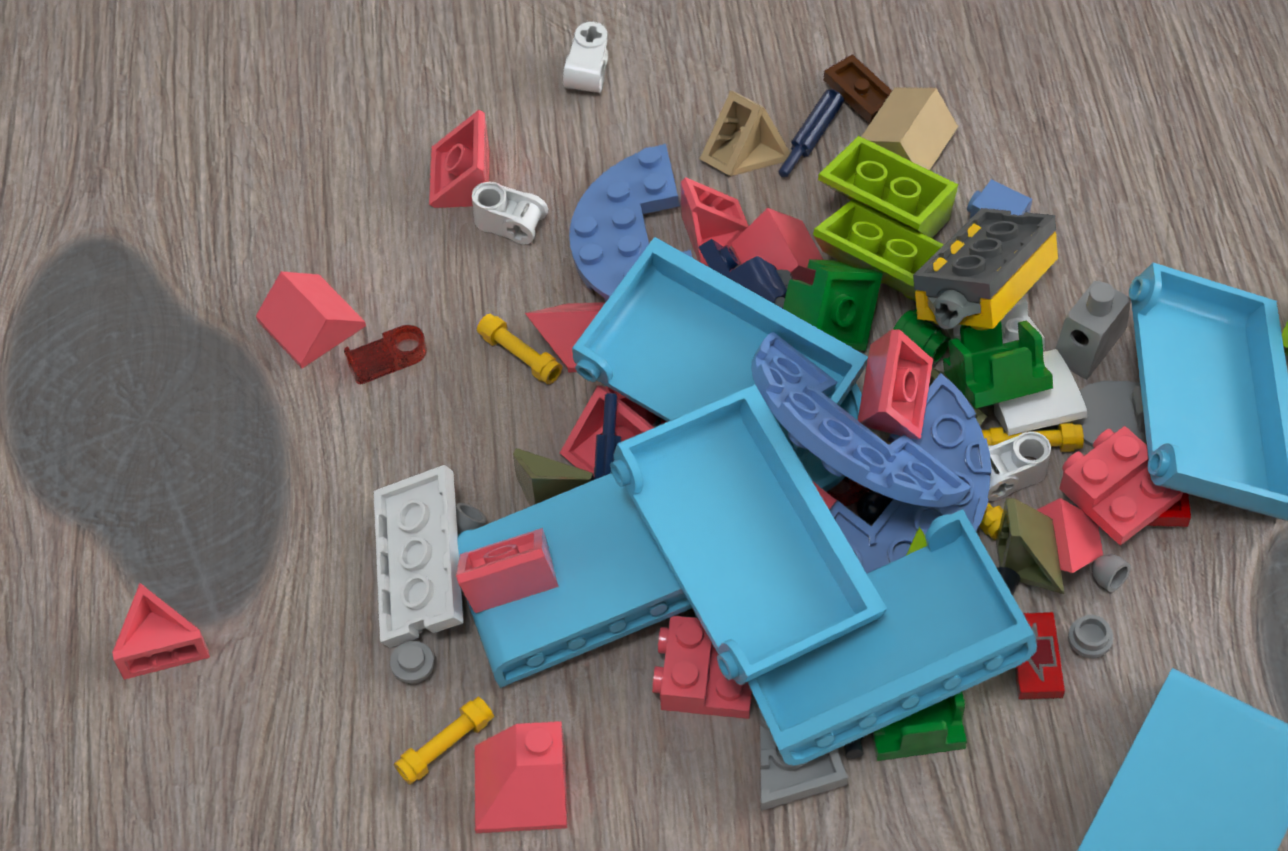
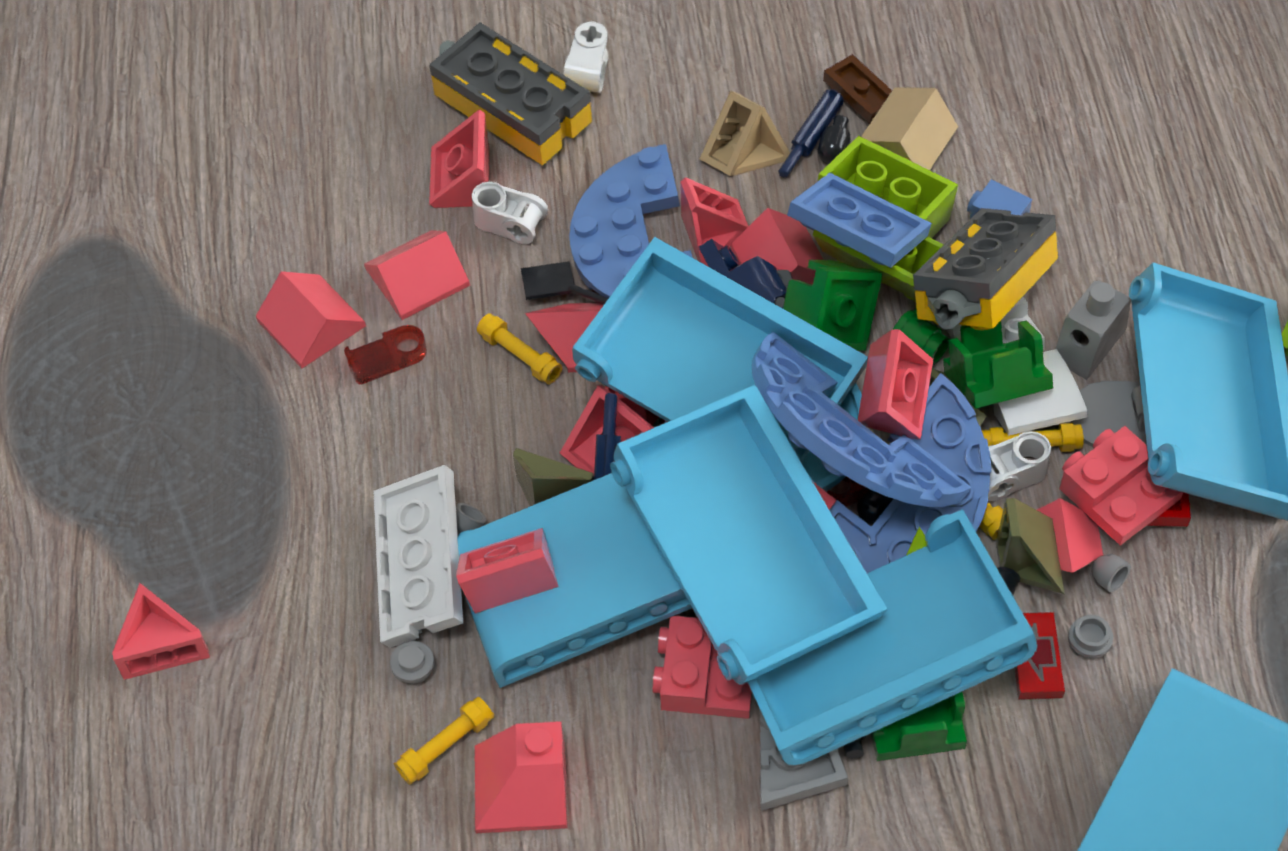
(418, 273): none -> coral slope
(517, 92): none -> dark grey piece
(553, 281): none -> black piece
(834, 139): none -> black cylinder
(859, 220): none -> medium blue plate

